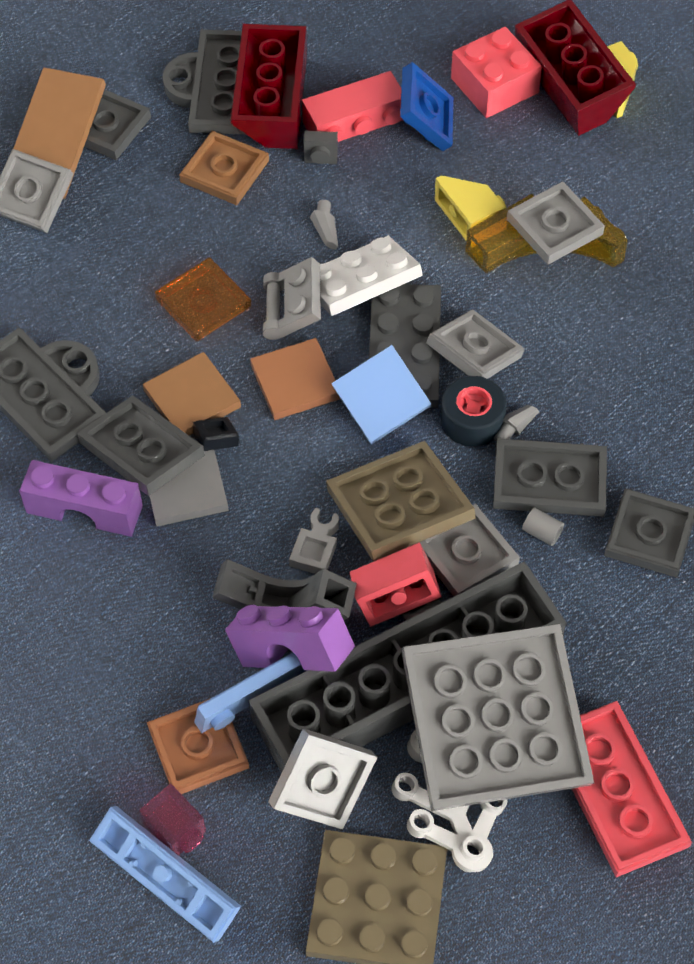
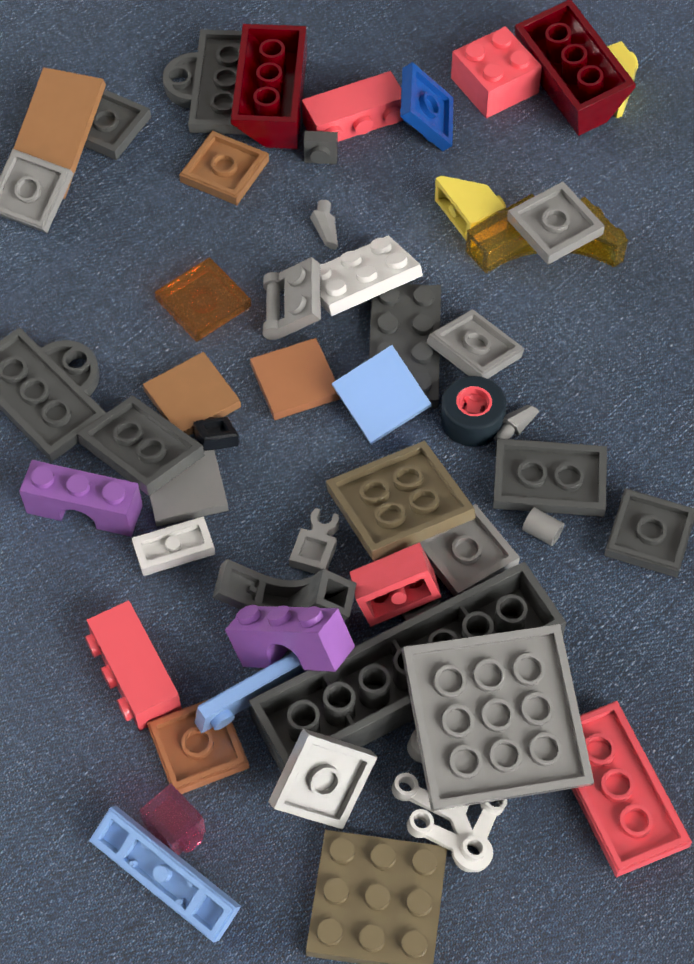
(132, 665): none -> coral brick
(173, 546): none -> white plate

